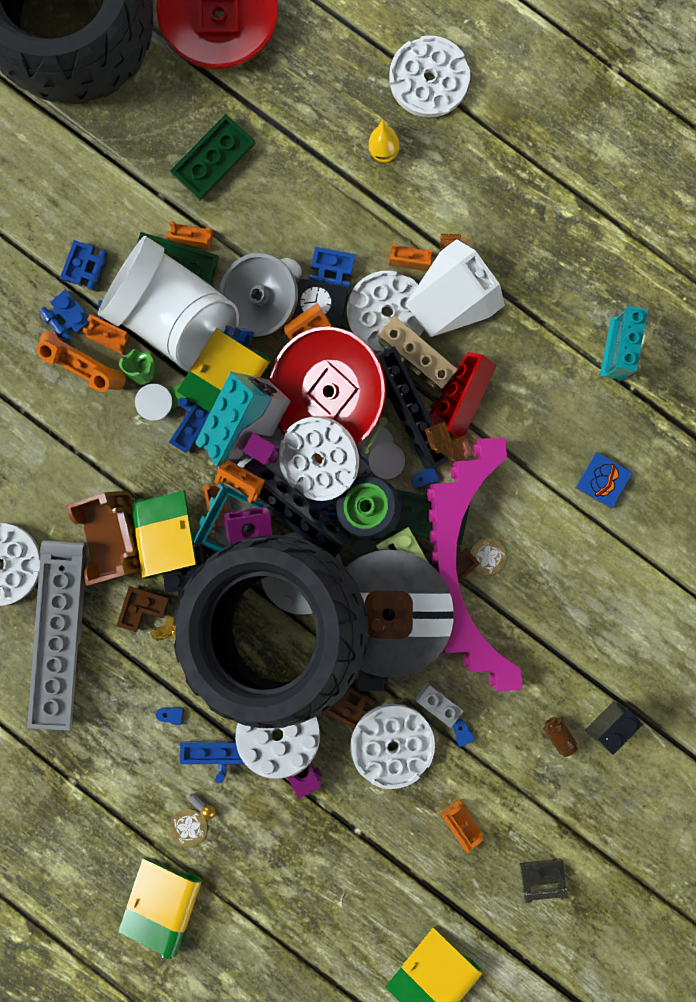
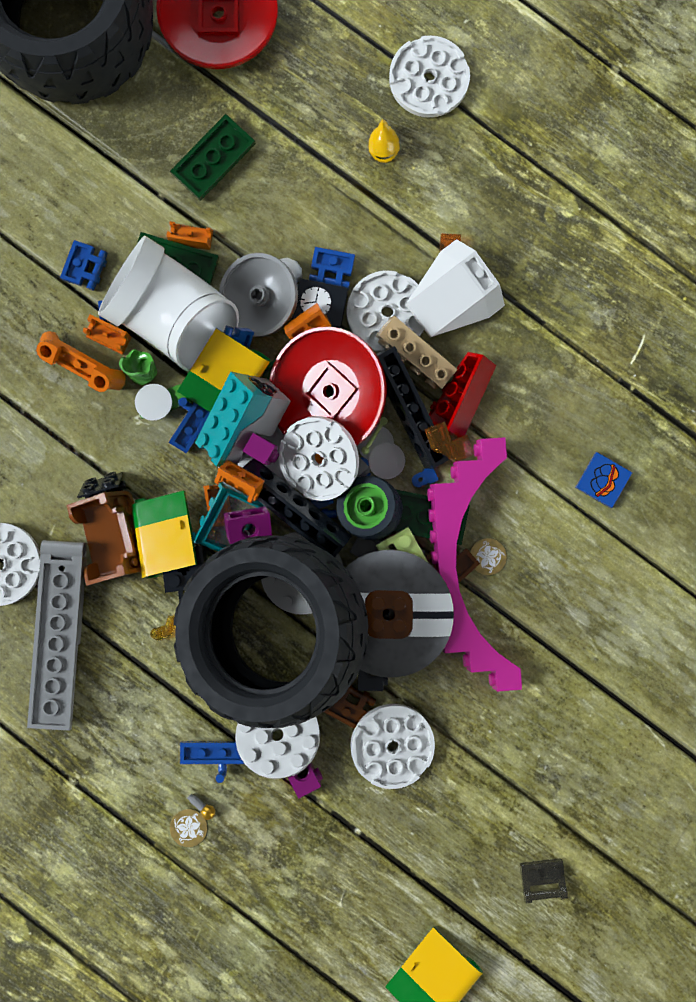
(70, 310): blue plate -> none
(94, 486): none -> black hinge
(140, 602): reddish brown plate -> none
(160, 908): yellow door -> none
(174, 715): blue piece -> none
(410, 258): orange hinge -> none
(439, 704): light grey brick -> none
(462, 825): orange hinge -> none
(464, 735): blue piece -> none
(560, 736): reddish brown head -> none
(614, 727): black brick -> none
(624, 343): teal window -> none

